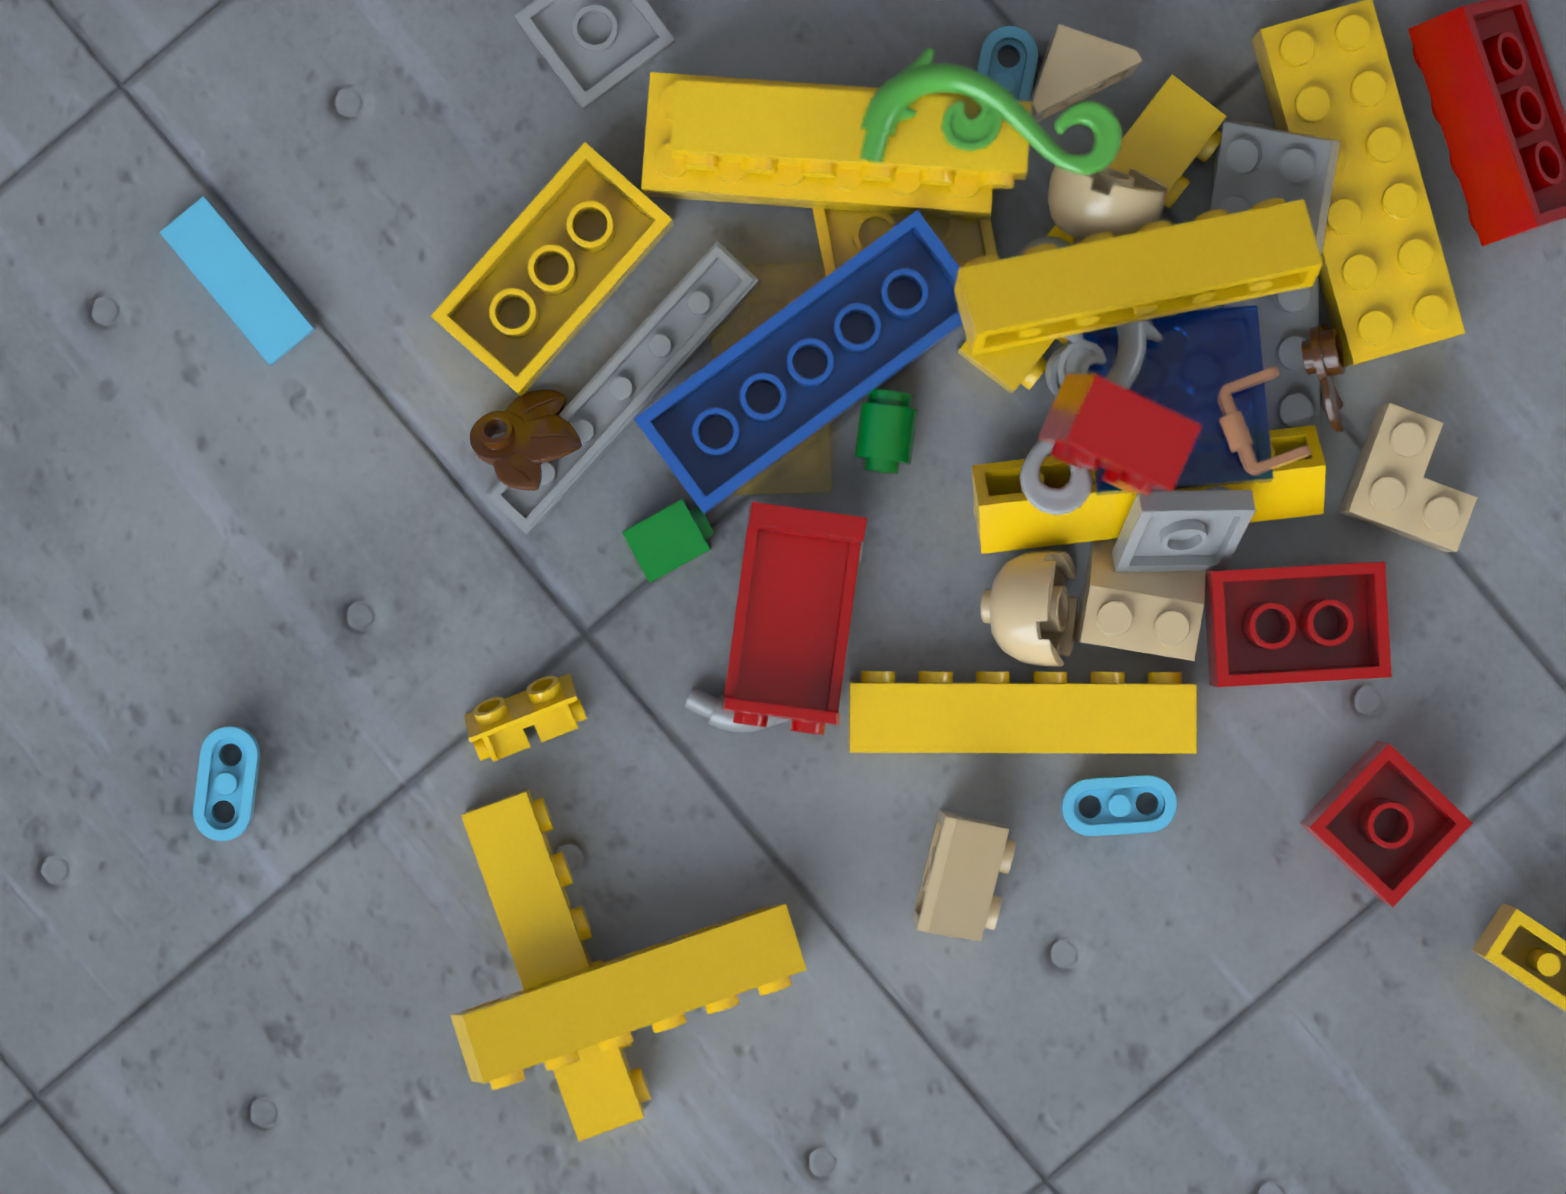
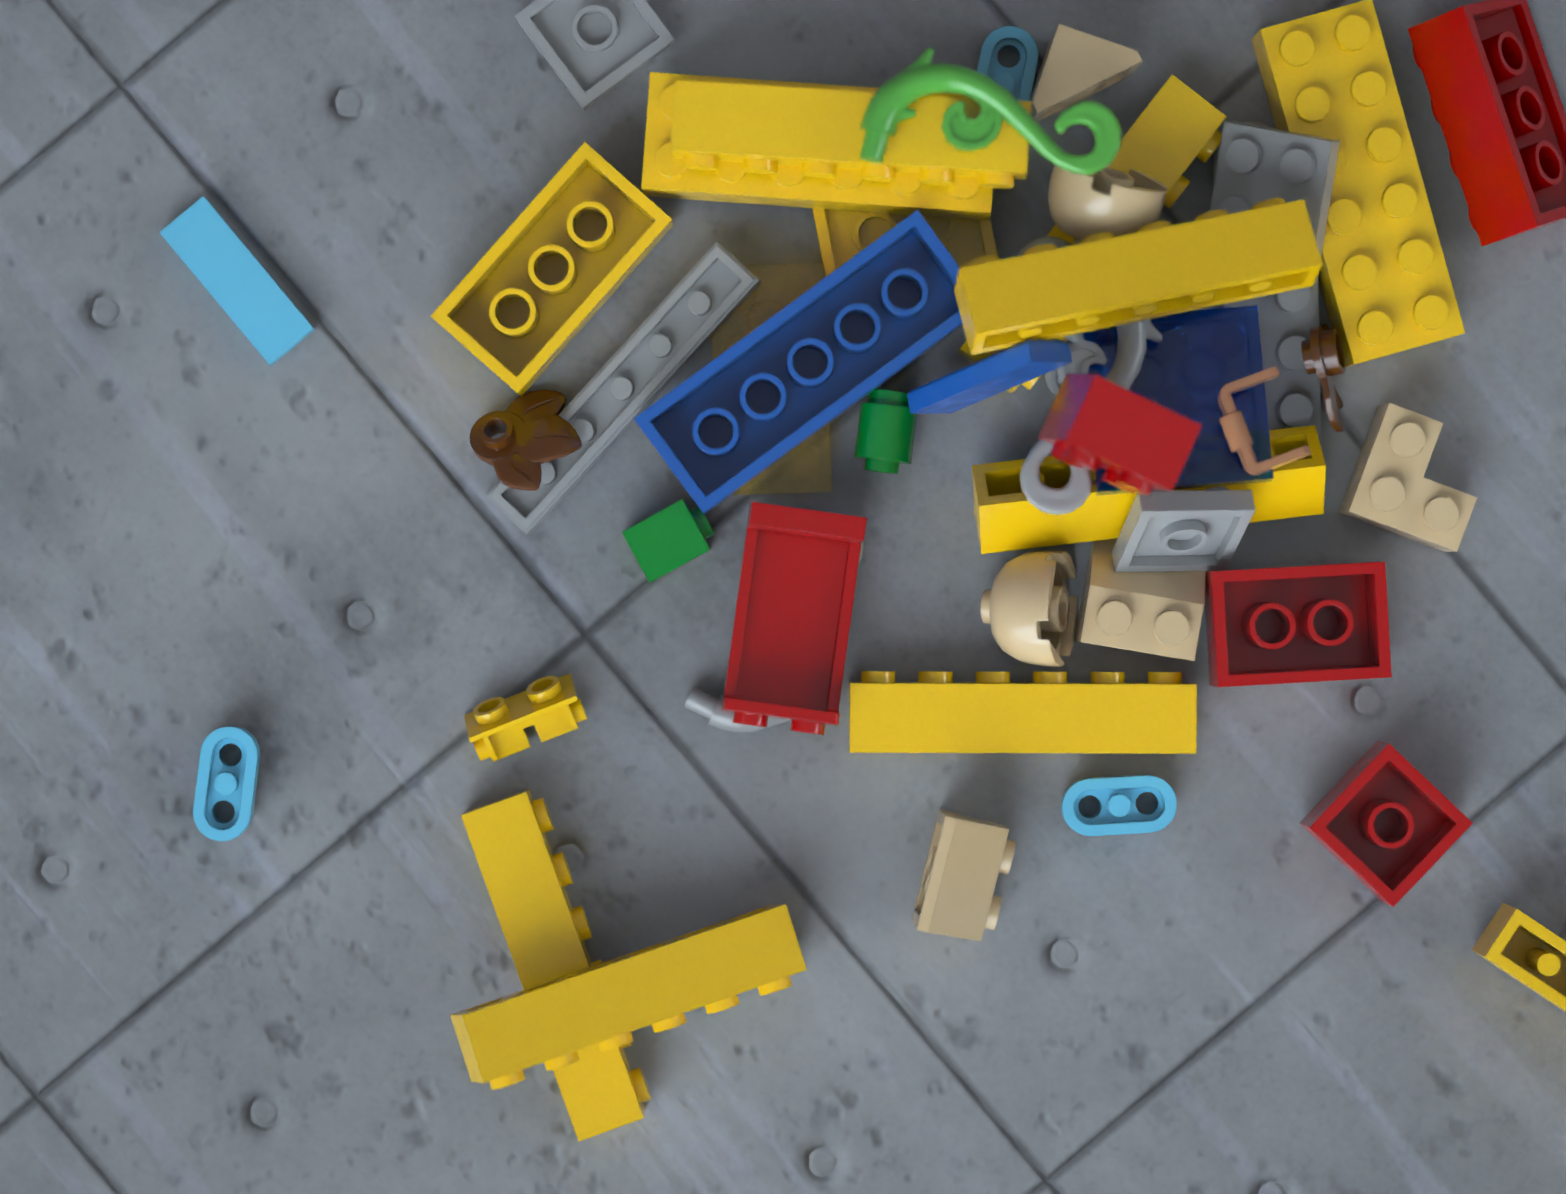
(989, 376): none -> blue tile

